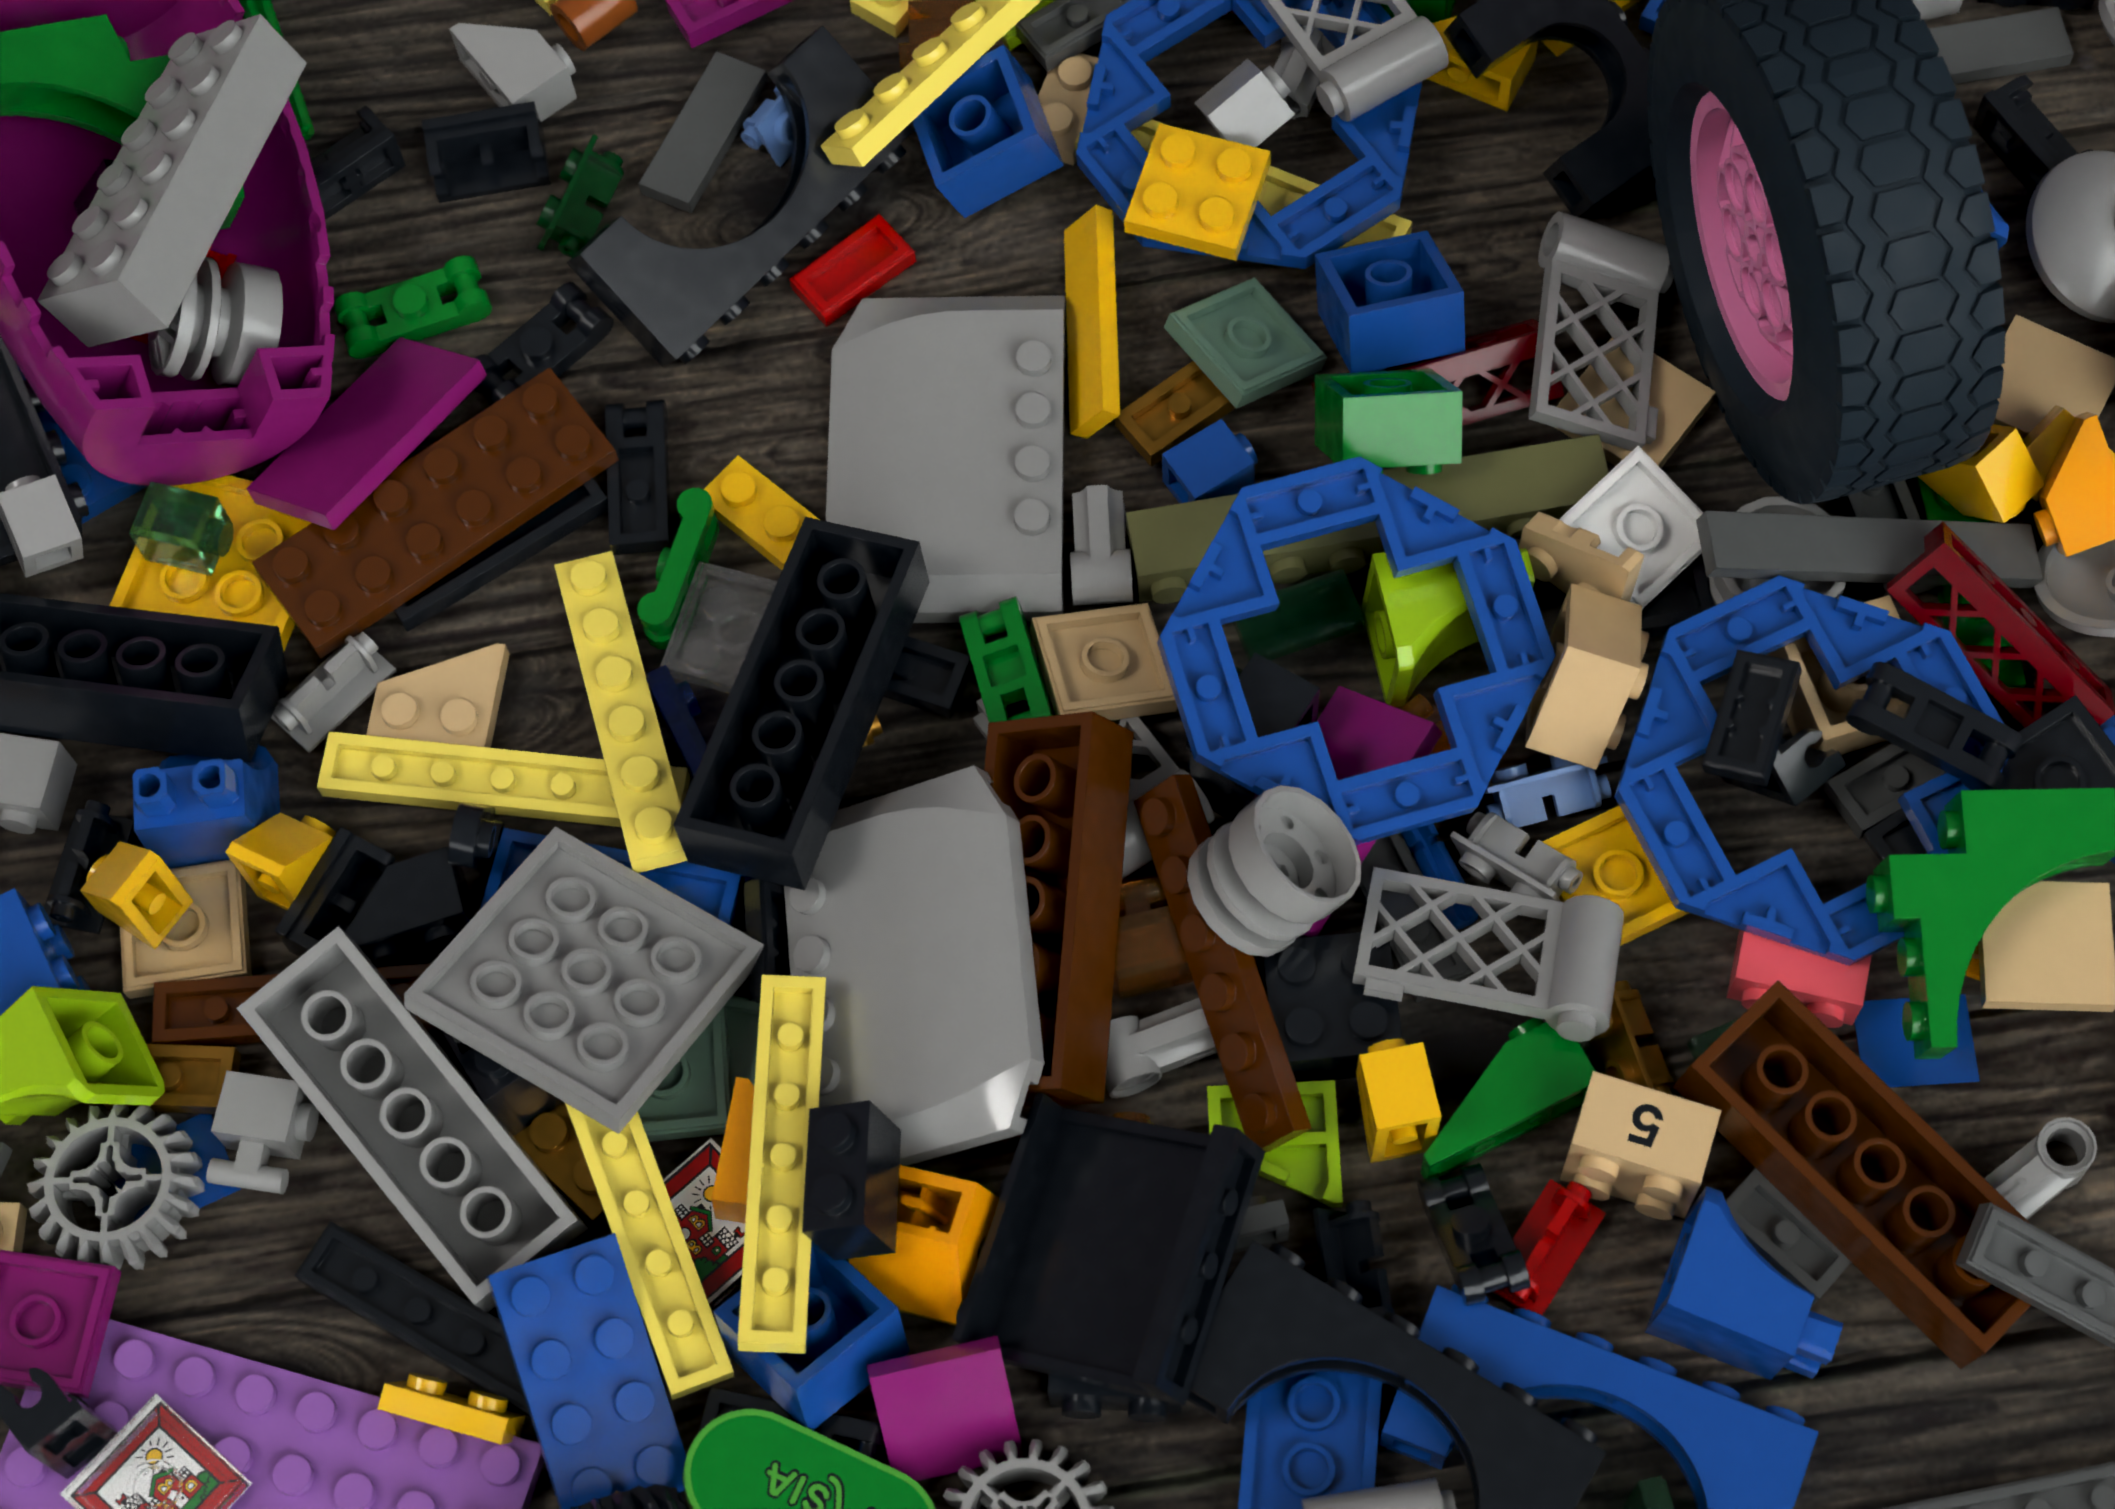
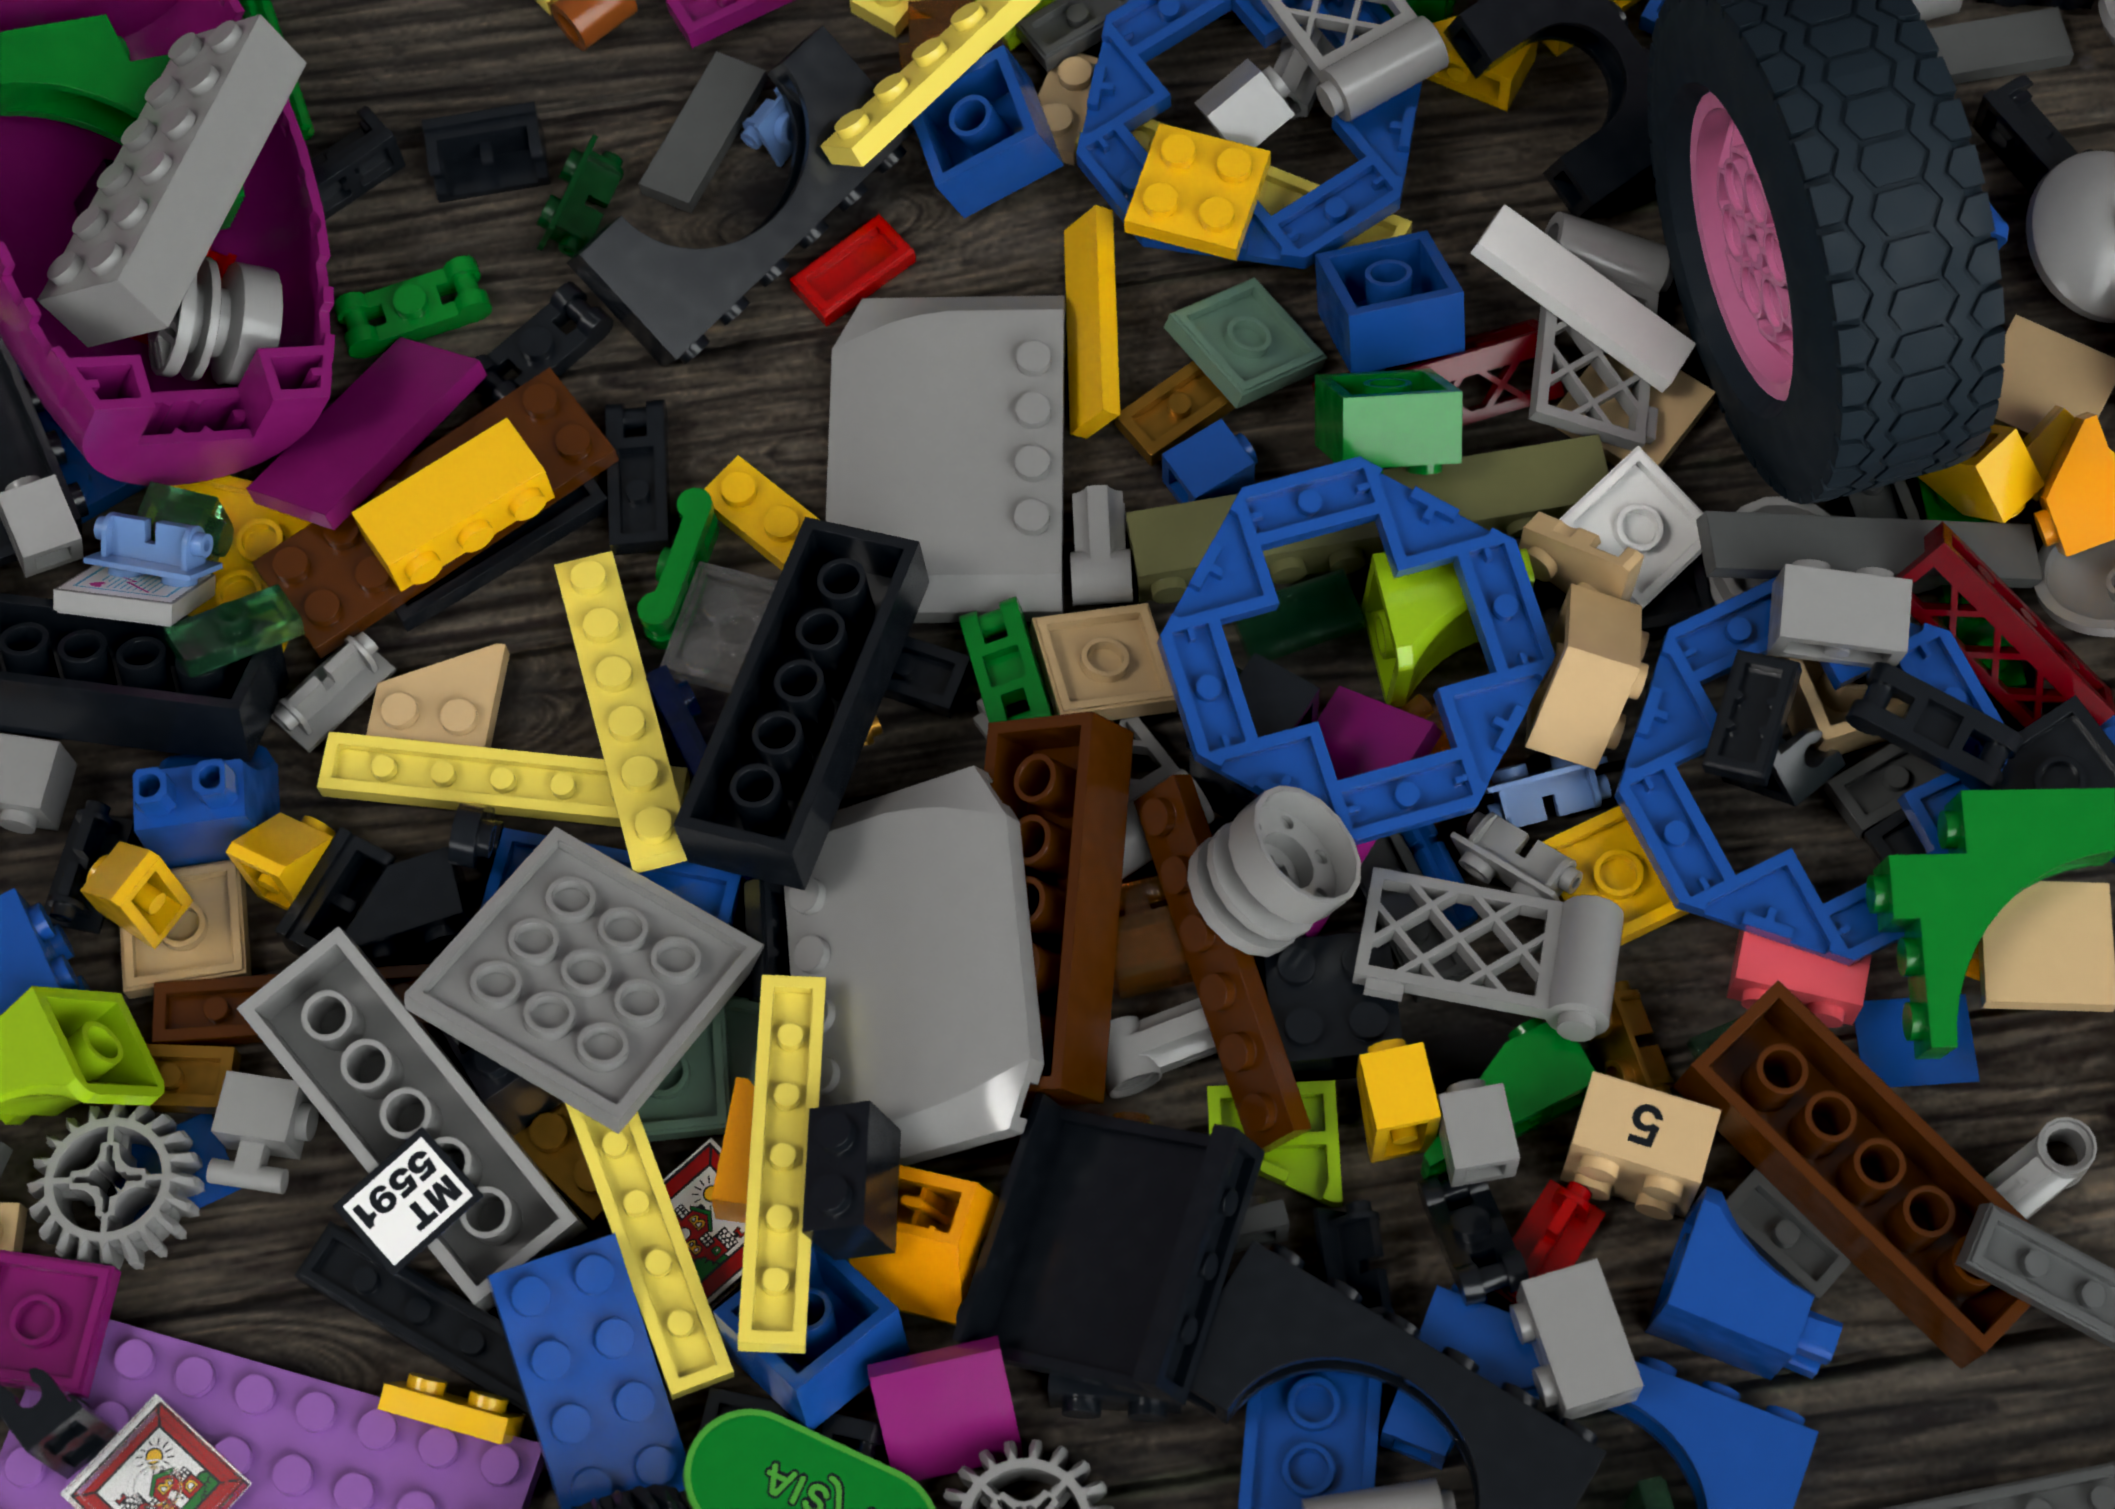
(130, 599): none -> light grey tile
(175, 555): none -> medium blue hinge
(234, 630): none -> clear green plate
(407, 1201): none -> sticker
(454, 505): none -> yellow brick
(516, 66): light grey slope -> none
(1477, 1133): none -> light grey brick
(1576, 1341): none -> light grey brick
(1583, 298): none -> white tile
(1839, 614): none -> light grey brick

